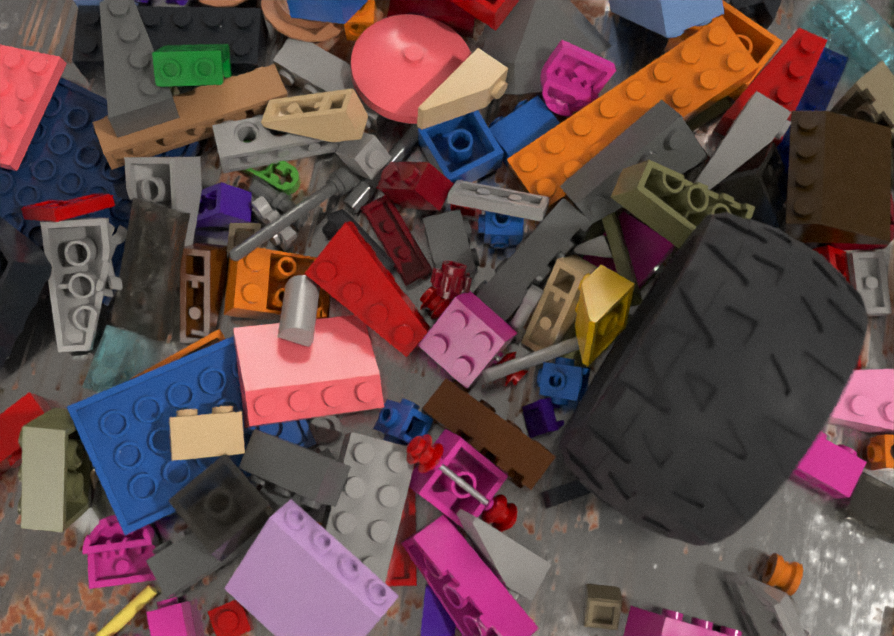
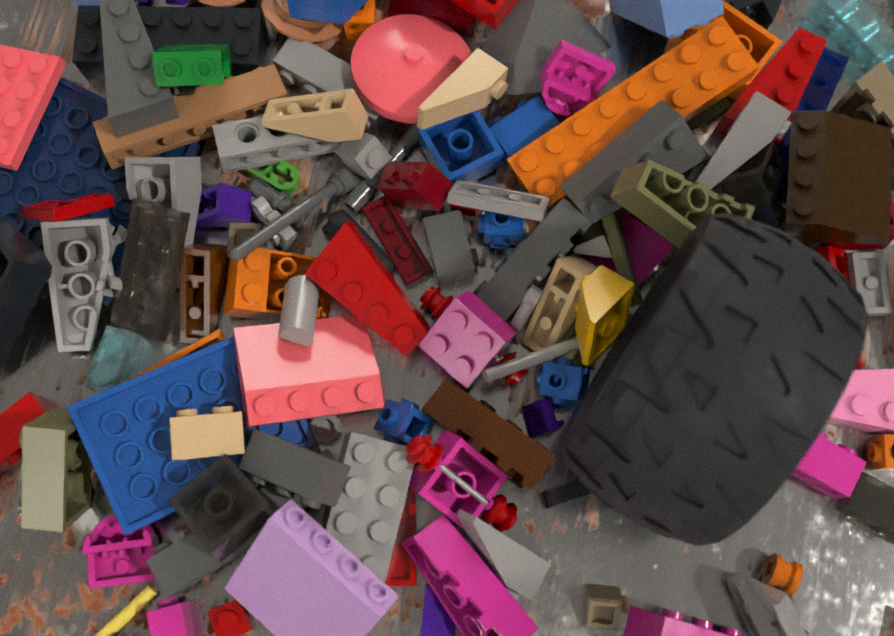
(451, 279): dark red gear -> none

